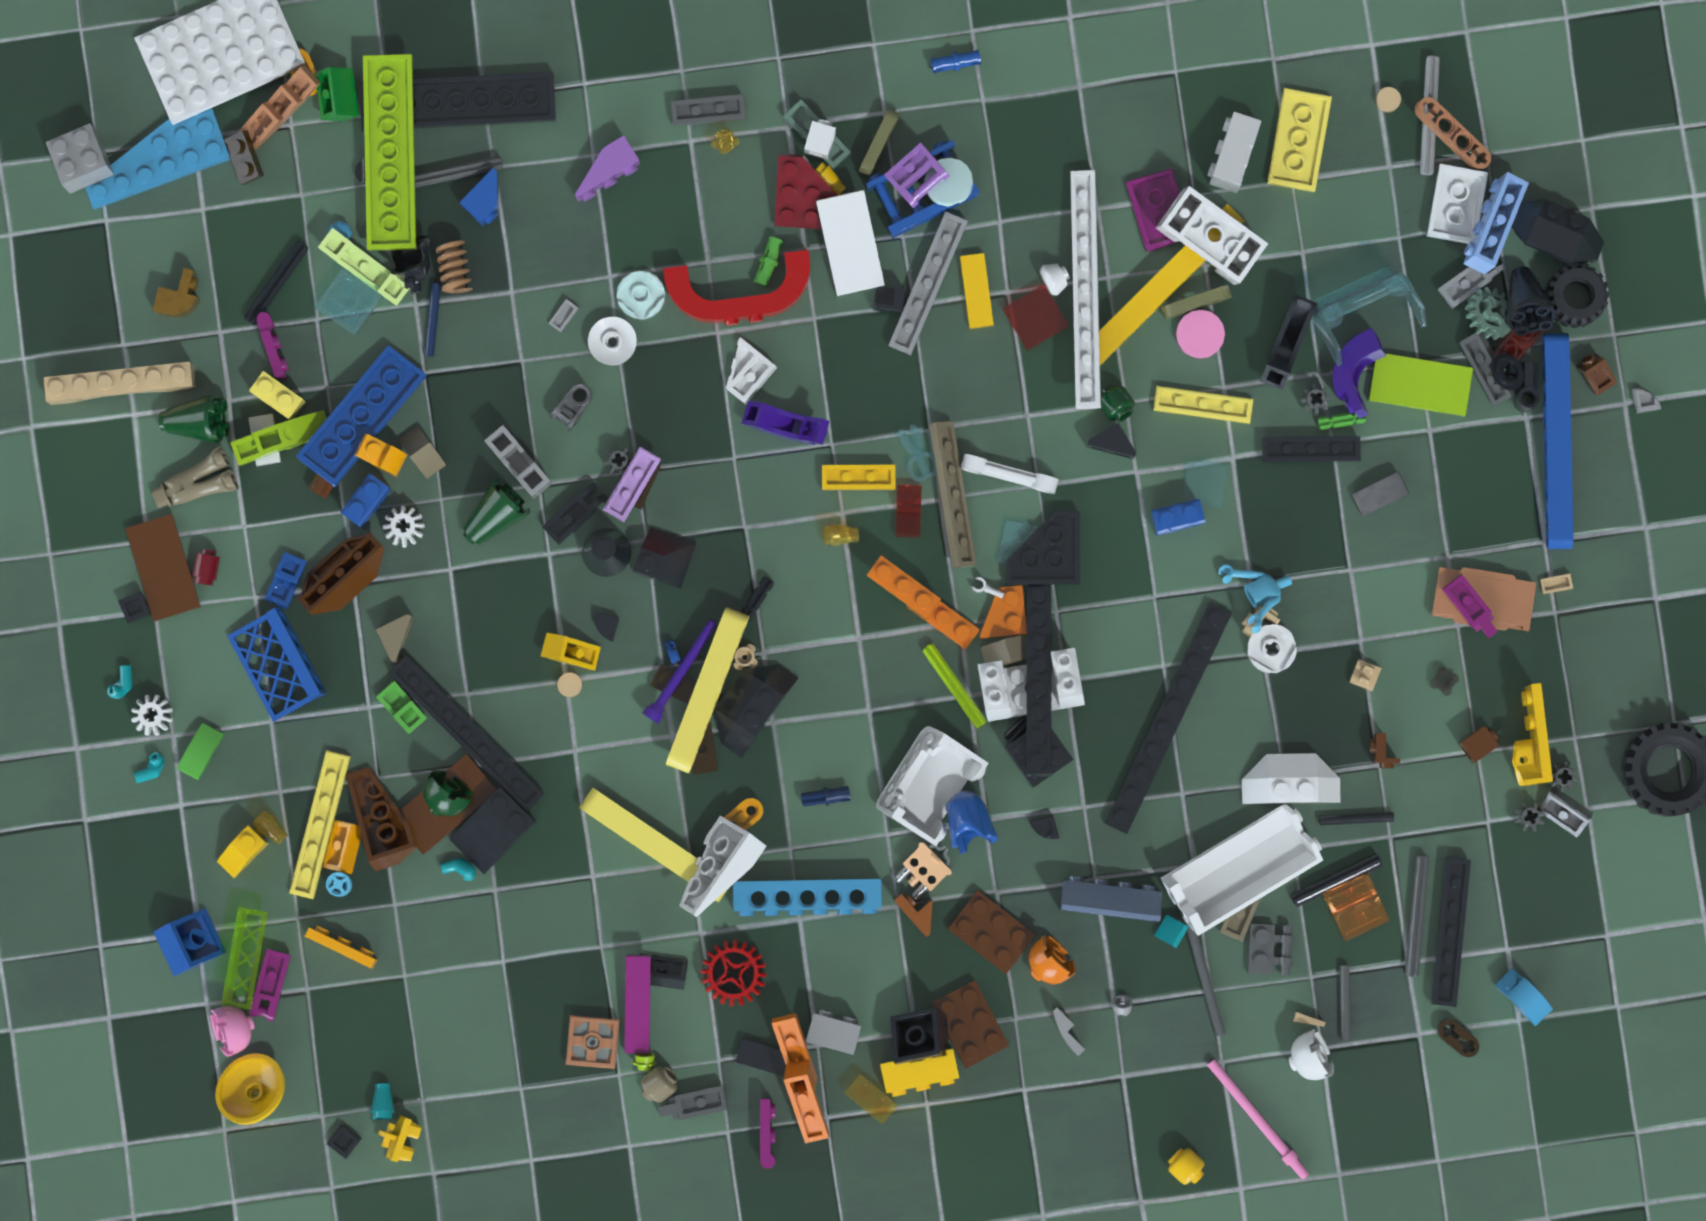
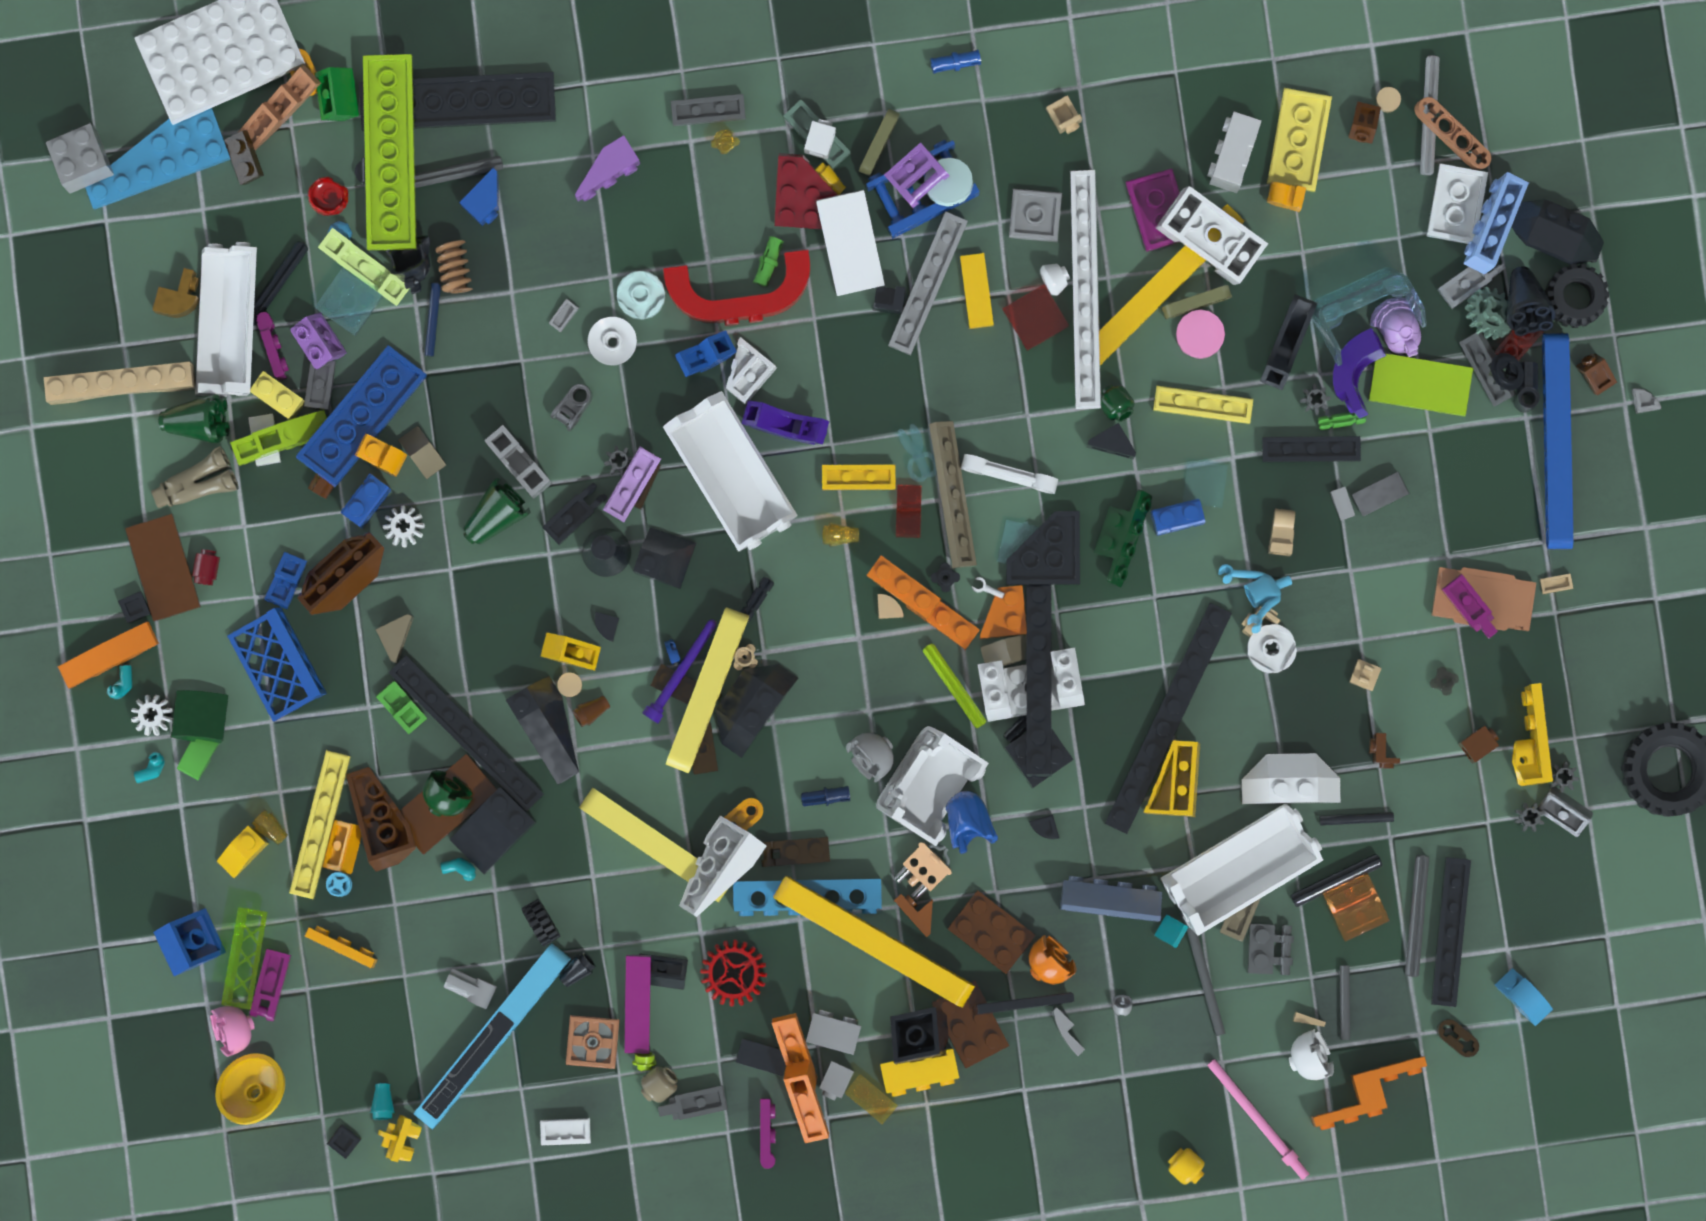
(108, 654): none -> orange slope
(199, 716): none -> dark green slope
(226, 320): none -> white panel
(317, 340): none -> medium lavender bracket
(320, 386): none -> flat silver plate
(327, 196): none -> red hair
(475, 990): none -> light grey piece
(492, 1036): none -> beam
(540, 922): none -> black tyre
(544, 720): none -> black wedge
(565, 1131): none -> white plate
(578, 968): none -> black cone
(589, 711): none -> reddish brown cone
(706, 354): none -> blue brick
(730, 472): none -> white panel
(796, 852): none -> dark brown plate
(836, 1080): none -> light grey brick
(871, 755): none -> light grey cylinder
(874, 941): none -> yellow beam
(888, 607): none -> tan tile
(938, 577): none -> black plate
(1024, 1003): none -> black tile
(1035, 215): none -> light grey tile
(1064, 115): none -> tan bracket
(1121, 535): none -> dark green bracket
(1178, 781): none -> yellow wedge
(1282, 532): none -> tan leg
(1286, 196): none -> light orange leg
(1342, 503): none -> light grey piece
(1364, 122): none -> reddish brown bracket
(1369, 1092): none -> orange bracket
(1398, 326): none -> lavender helmet

